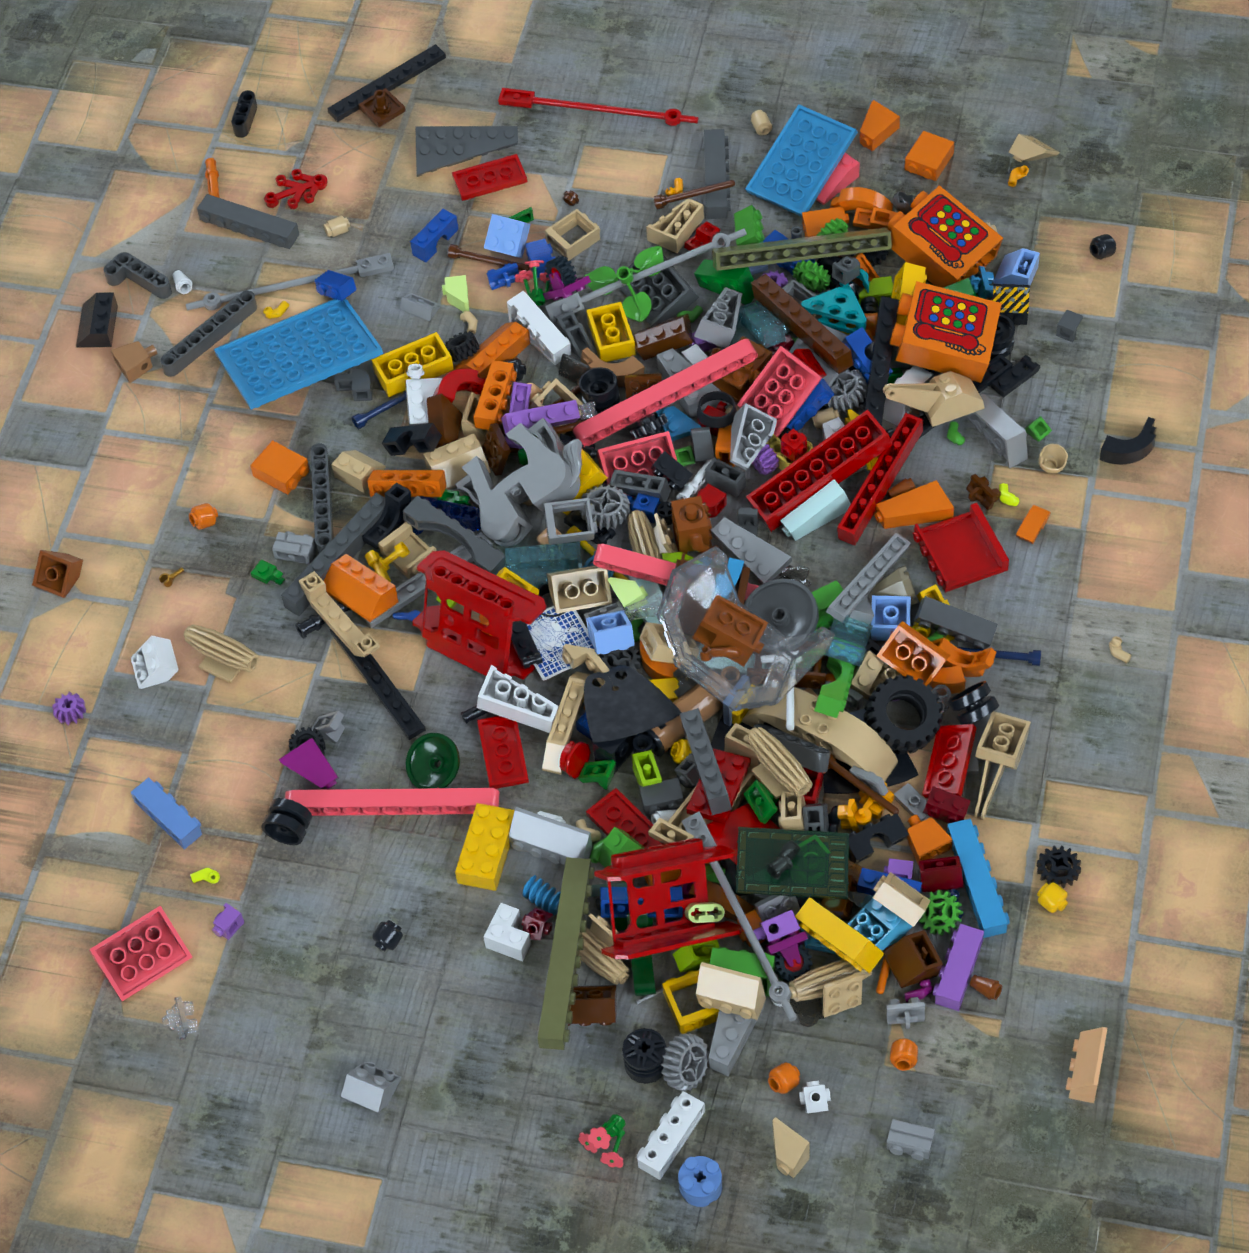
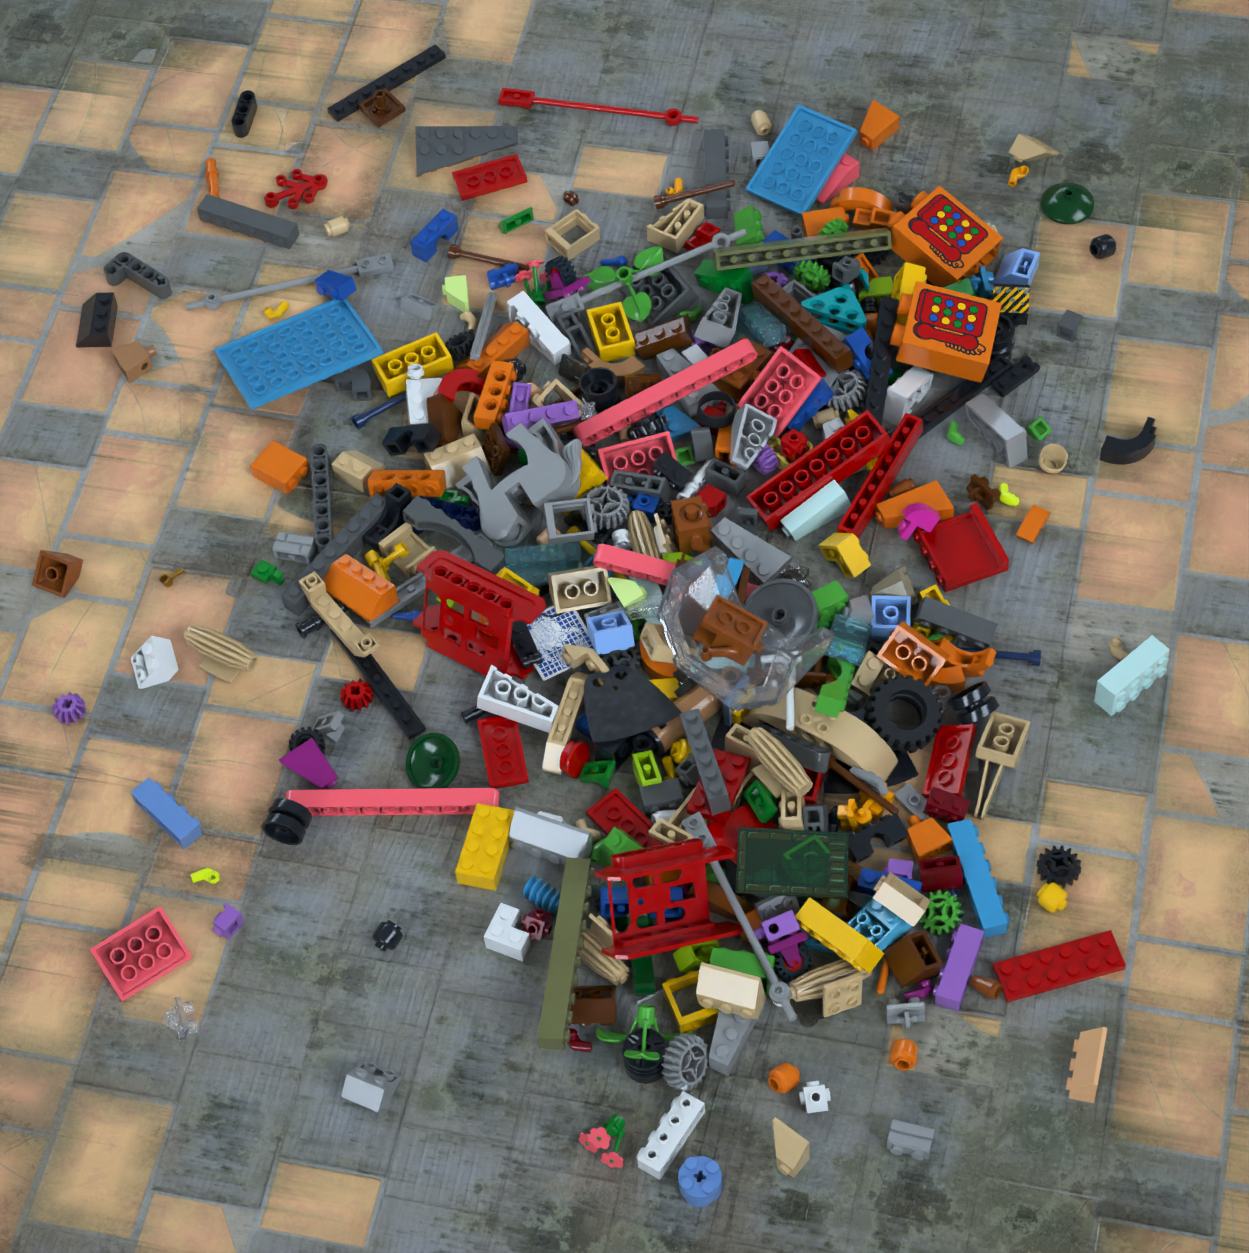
(182, 282): white cone -> none
(203, 516): orange head -> none
(208, 333): dark grey beam -> none
(356, 695): none -> red gear
(483, 326): none -> light grey axle
(507, 236): light blue brick -> none
(539, 251): blue brick -> none
(576, 1044): none -> dark red arm
(618, 261): none -> blue piece
(621, 539): none -> white wheel
(623, 433): none -> tan arm
(645, 1019): none -> bright green plant
(669, 768): none -> yellow arm
(704, 907): yellowish green beam -> none
(758, 152): none -> light grey brick
(784, 859): pearl dark grey connector -> none
(847, 552): none -> yellow brick
(868, 577): light grey plate -> none
(917, 515): none -> dark pink brick
(929, 155): orange brick -> none
(941, 399): tan slope -> none
(1059, 966): none -> red plate
(1067, 203): none -> dark green dish
(1132, 675): none -> light aqua brick

